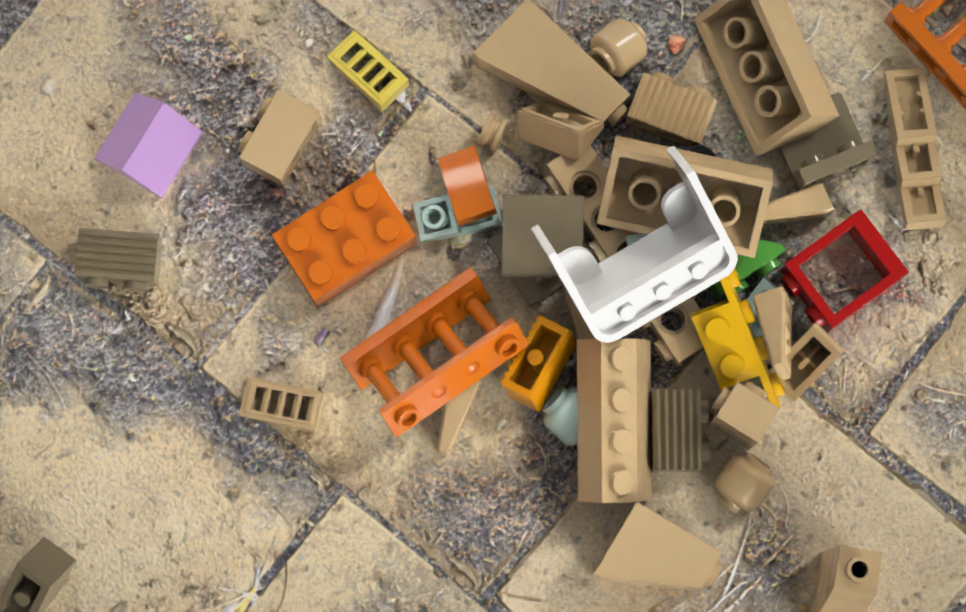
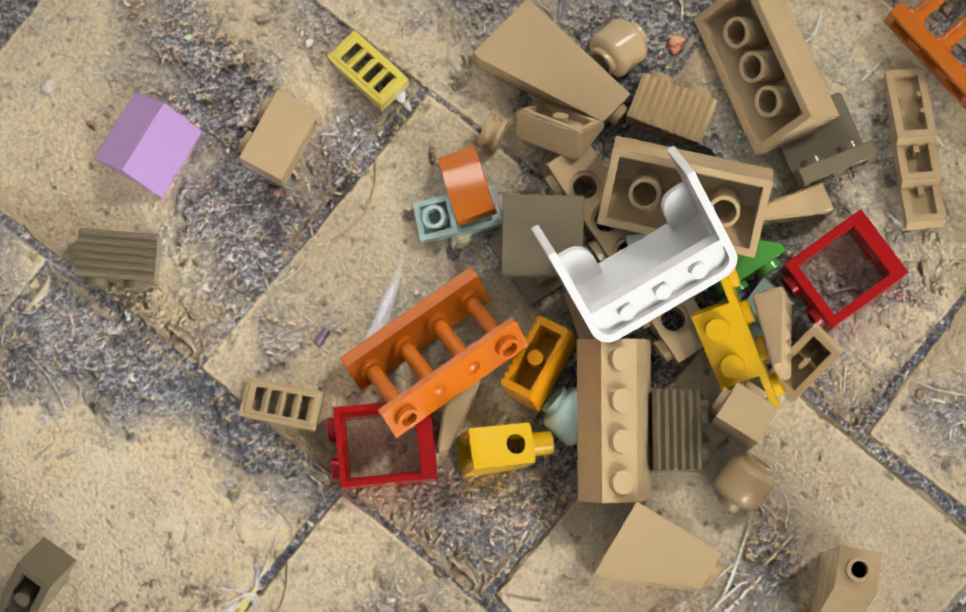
(341, 465): none -> red window
(345, 239): orange brick -> none
(486, 451): none -> yellow torso

